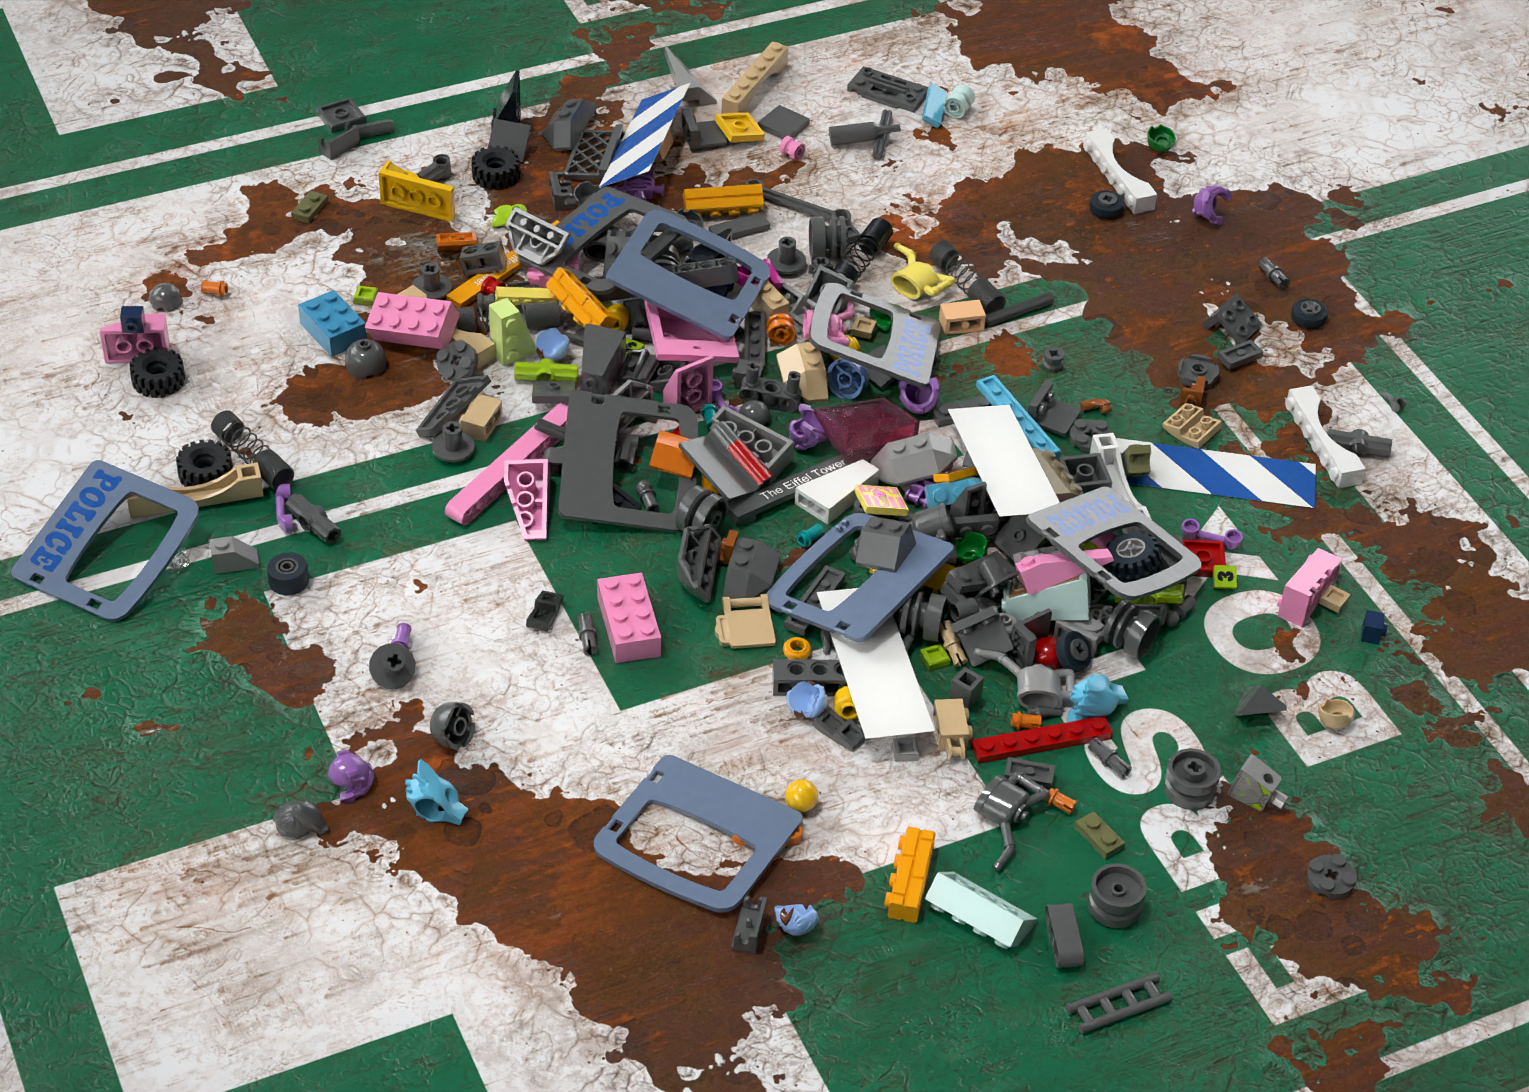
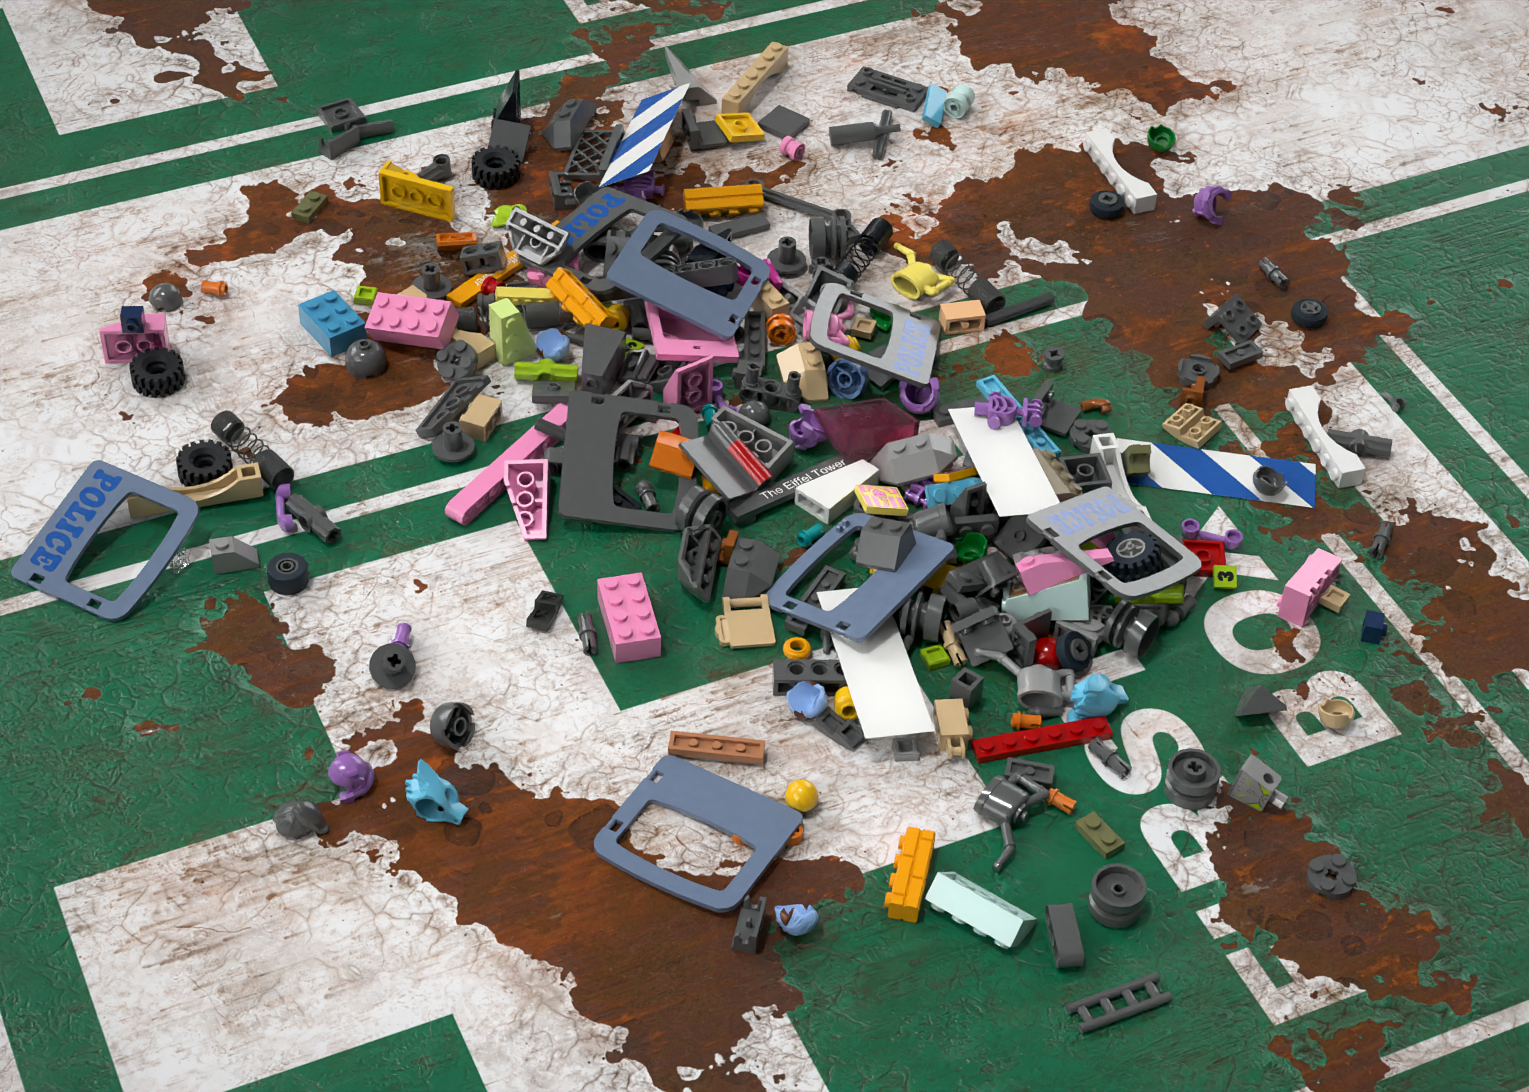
(716, 747): none -> nougat plate
(1003, 411): none -> medium lavender piece
(1268, 481): none -> dark grey hair
(1381, 539): none -> dark grey pin

